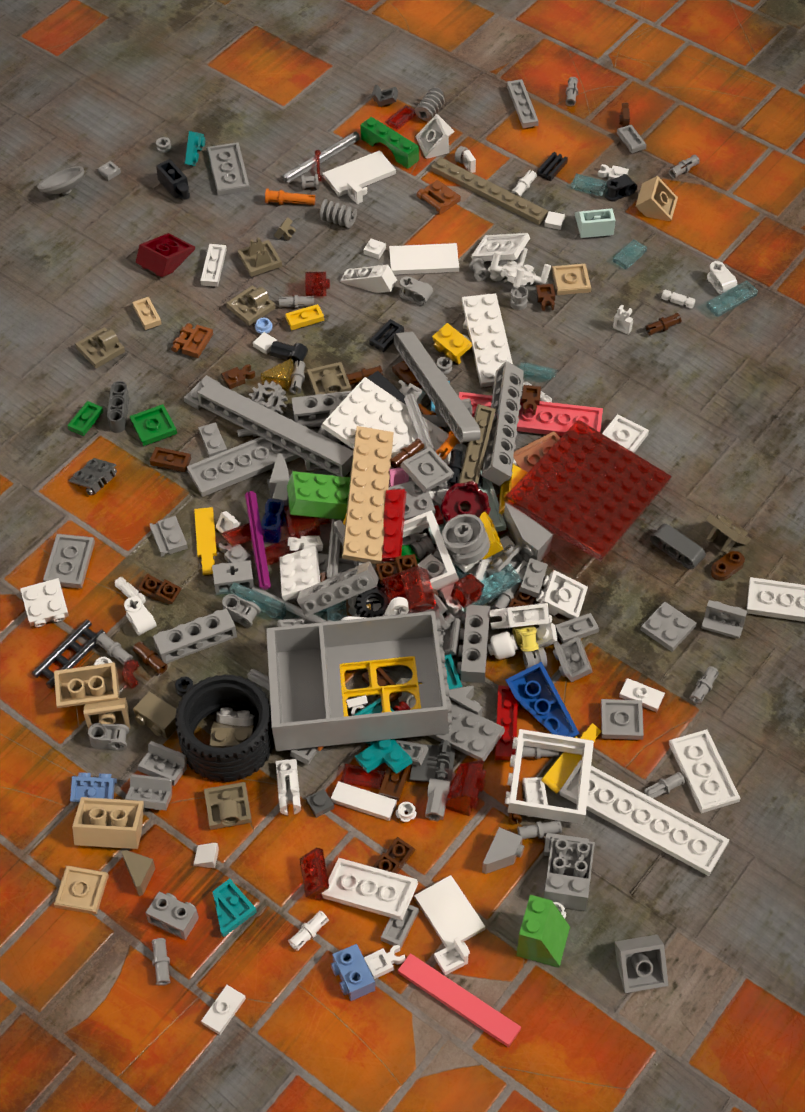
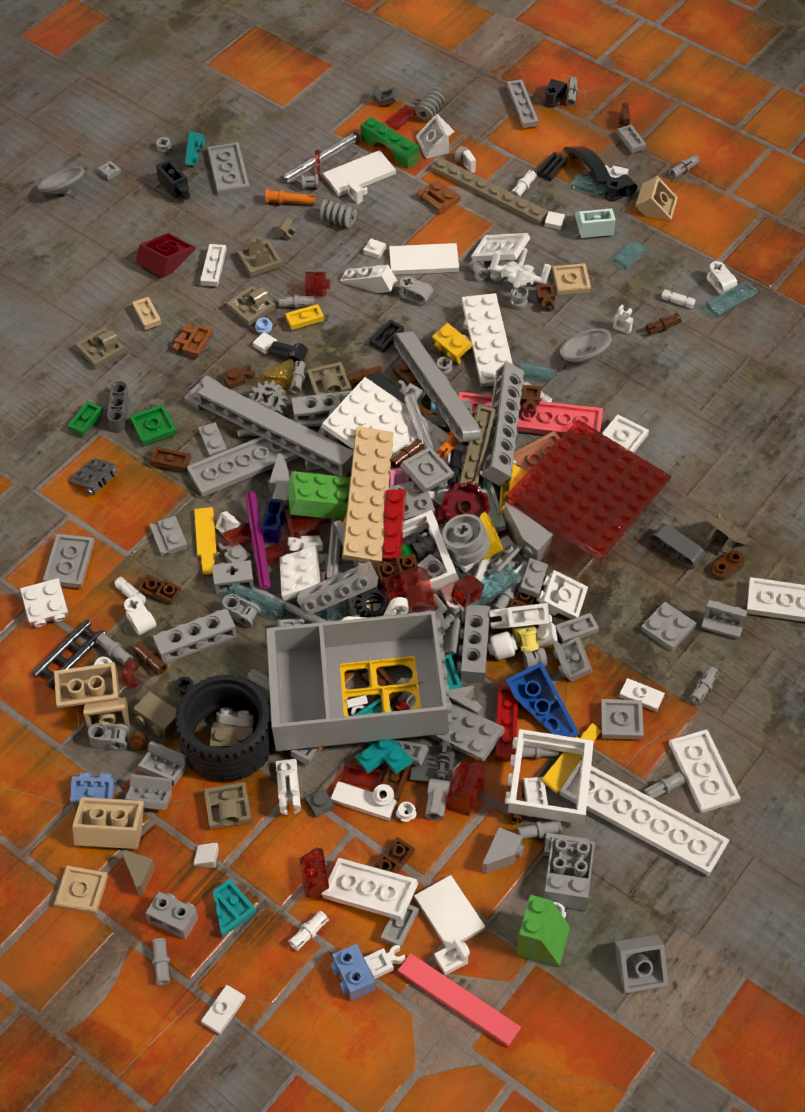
(138, 741): none -> reddish brown plate
(390, 794): none -> white plate
(554, 93): none -> black piece
(586, 345): none -> light grey dish
(598, 170): none -> black slope

